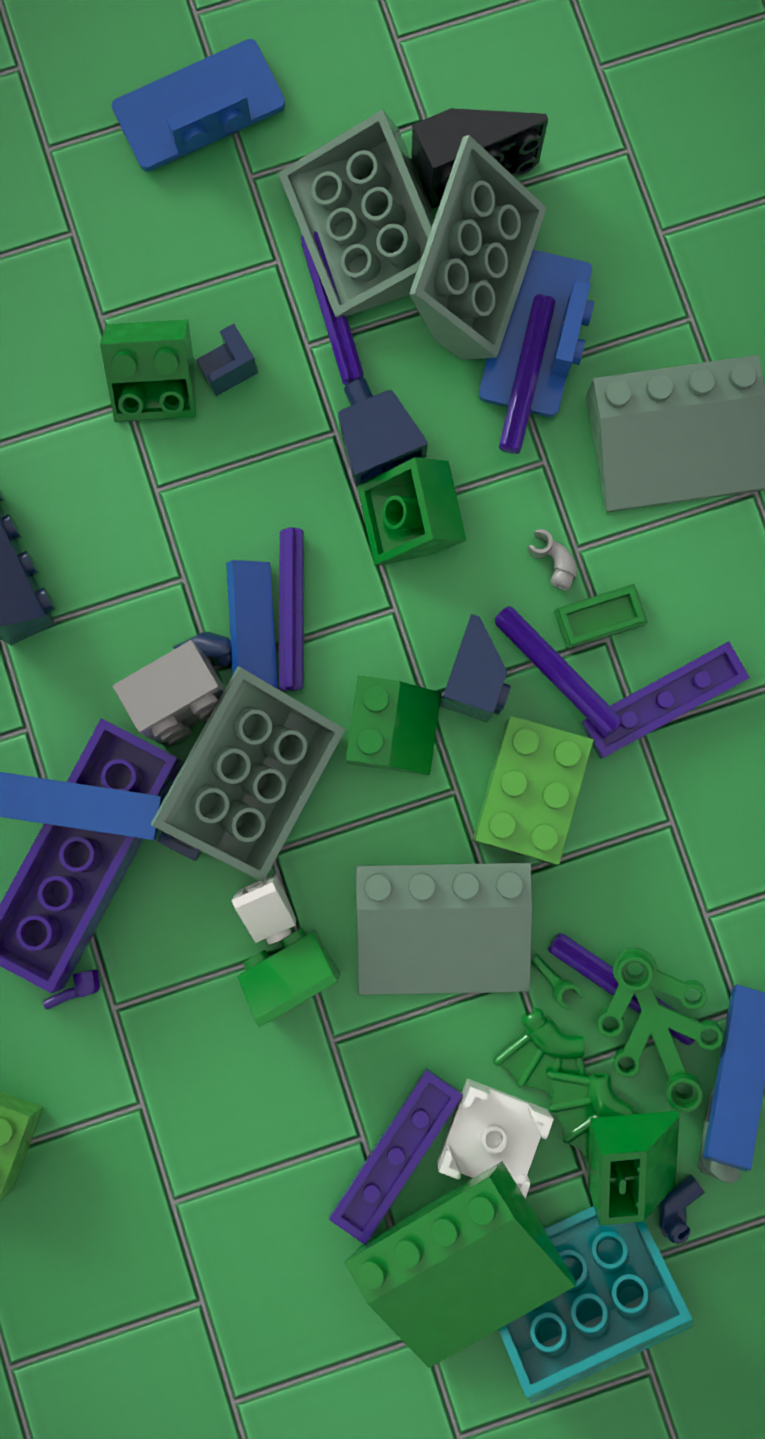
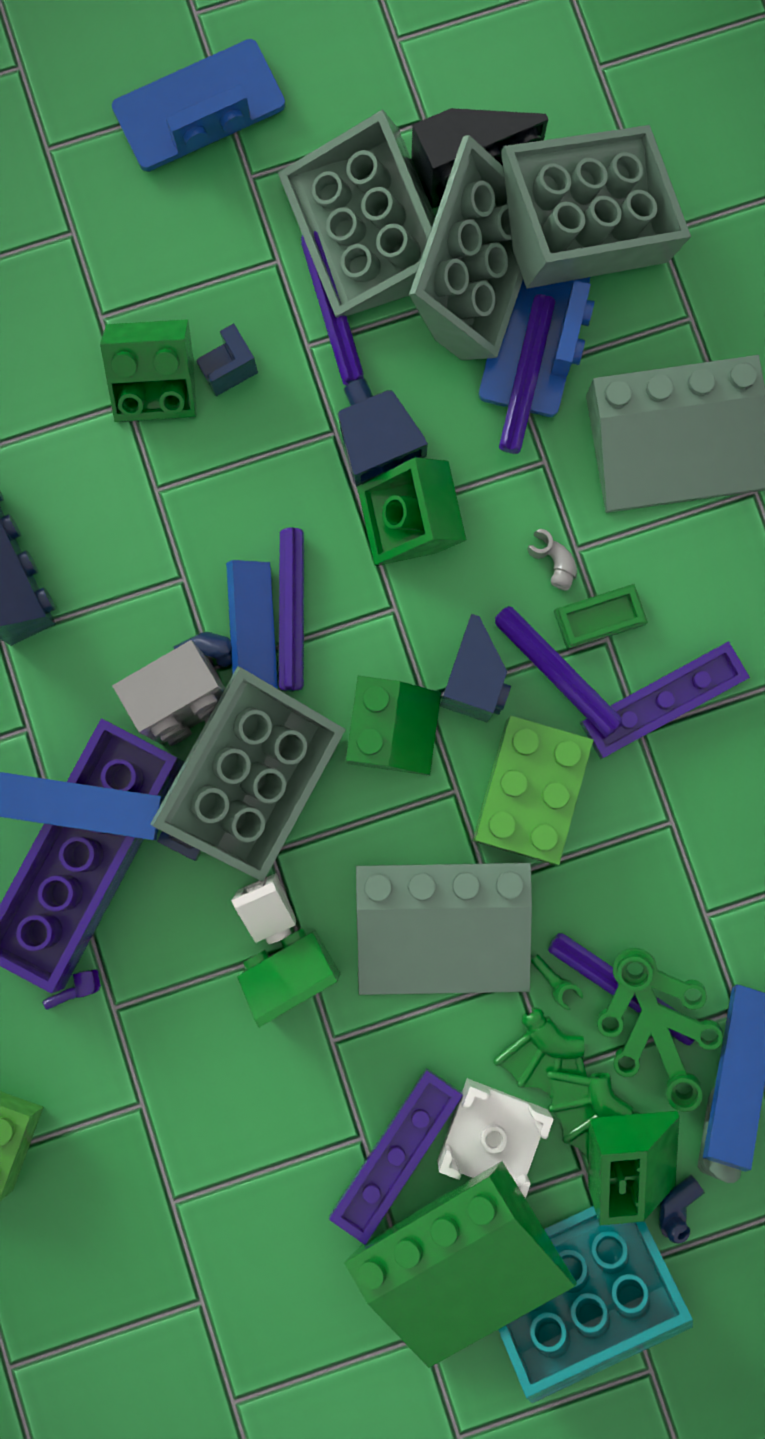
(590, 205): none -> sand green slope

